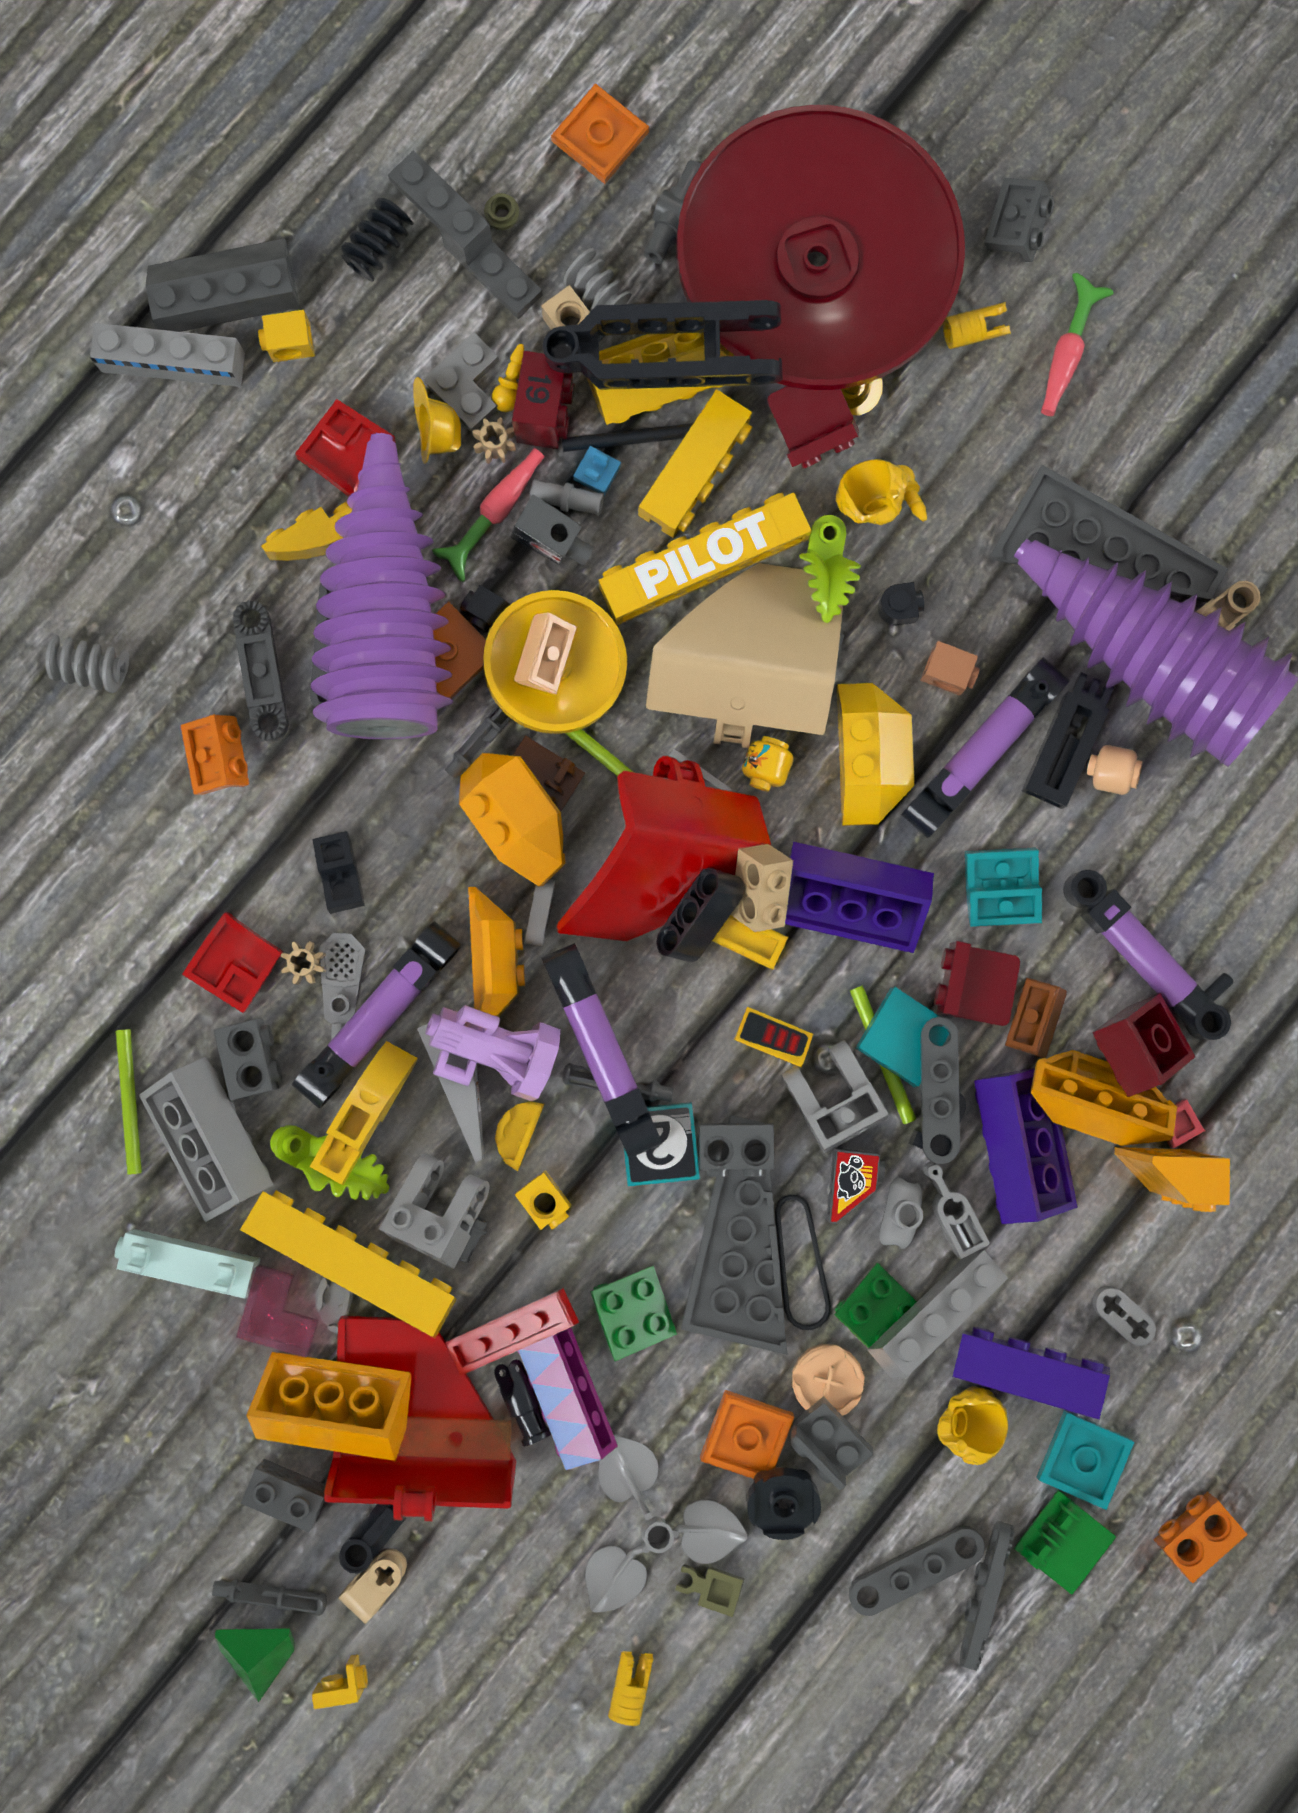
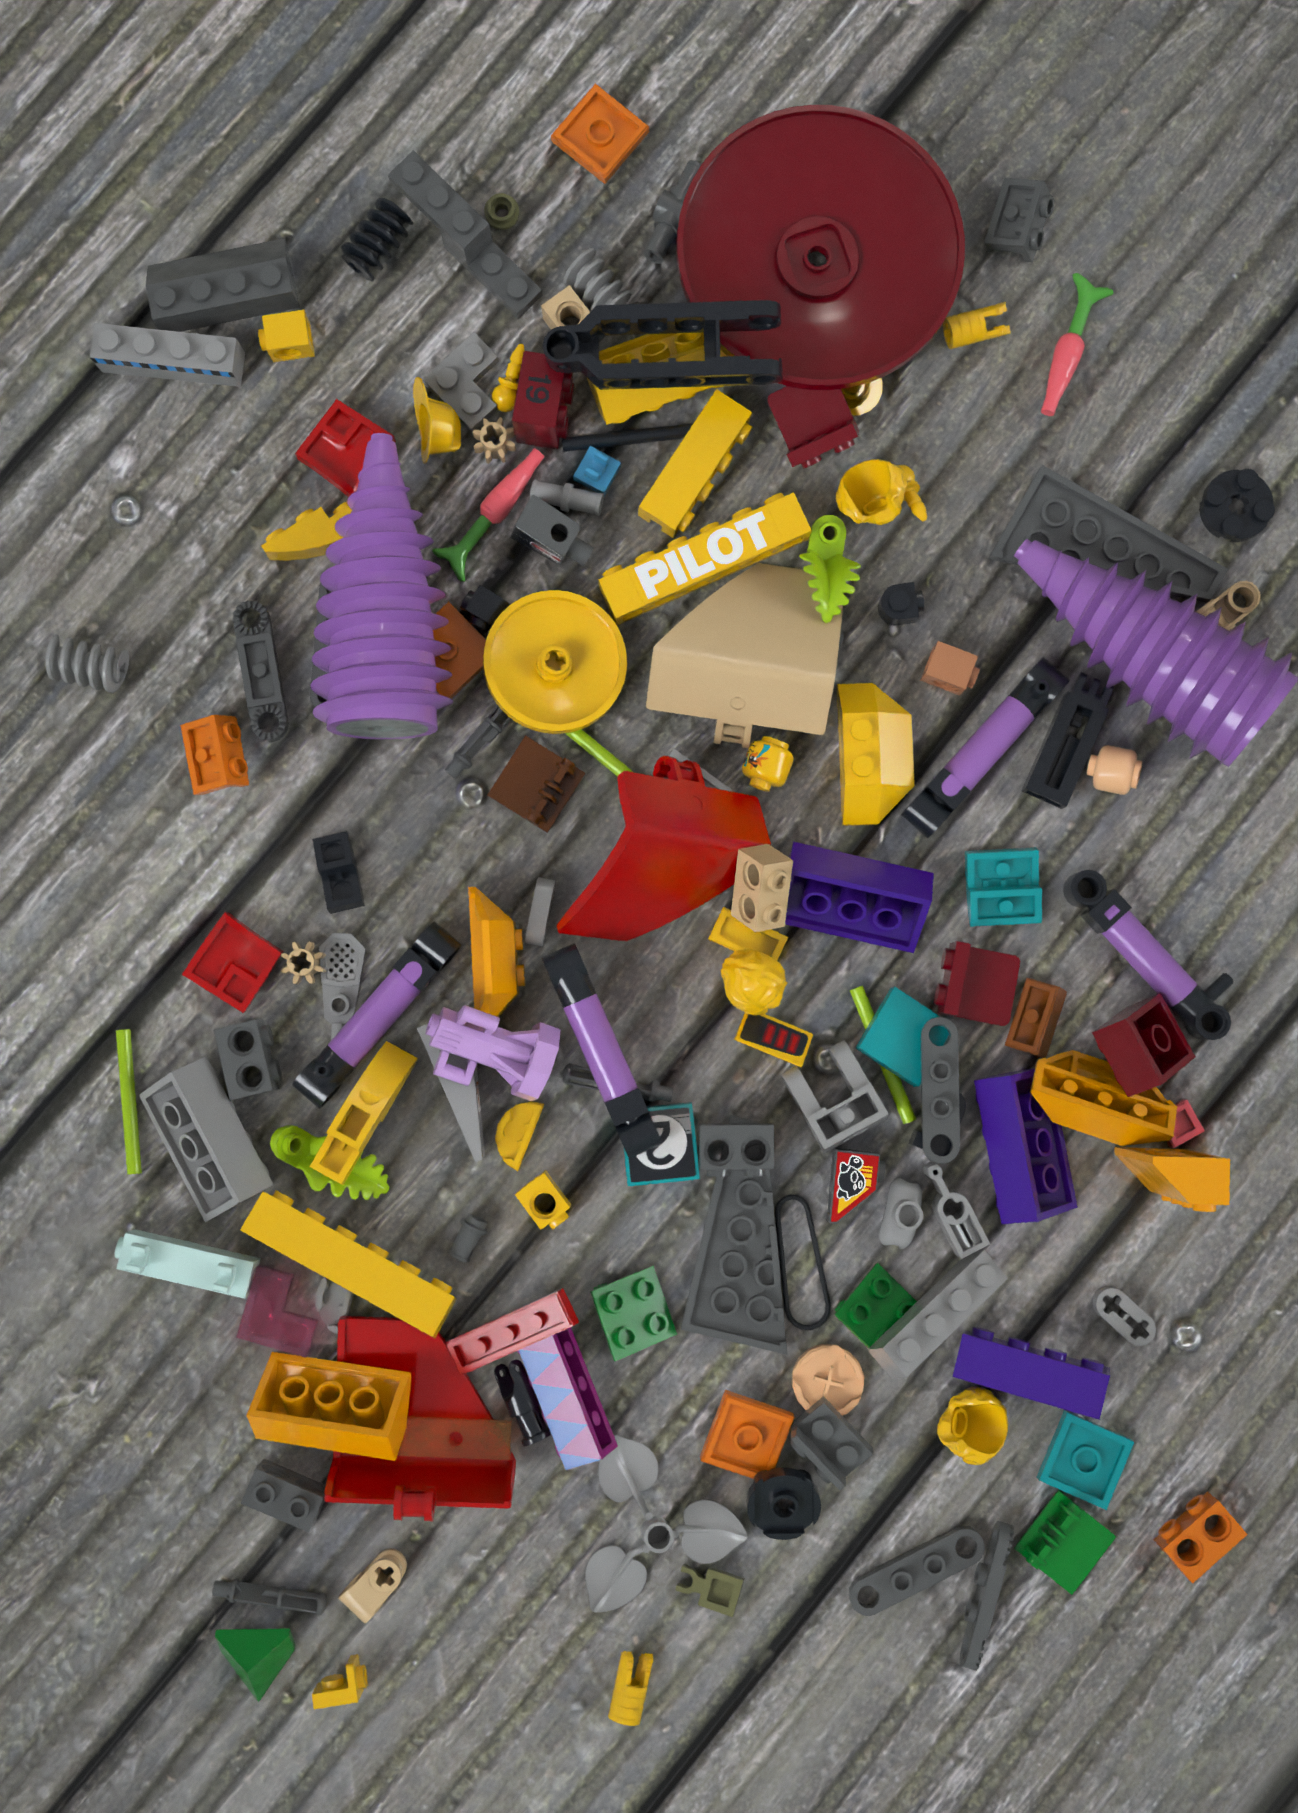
(372, 1535): black piece -> none
(426, 1232): light grey brick -> none
(514, 815): light orange wedge -> none
(545, 653): light nougat slope -> none
(700, 915): black beam -> none
(753, 981): none -> yellow hair
(1249, 489): none -> black plate

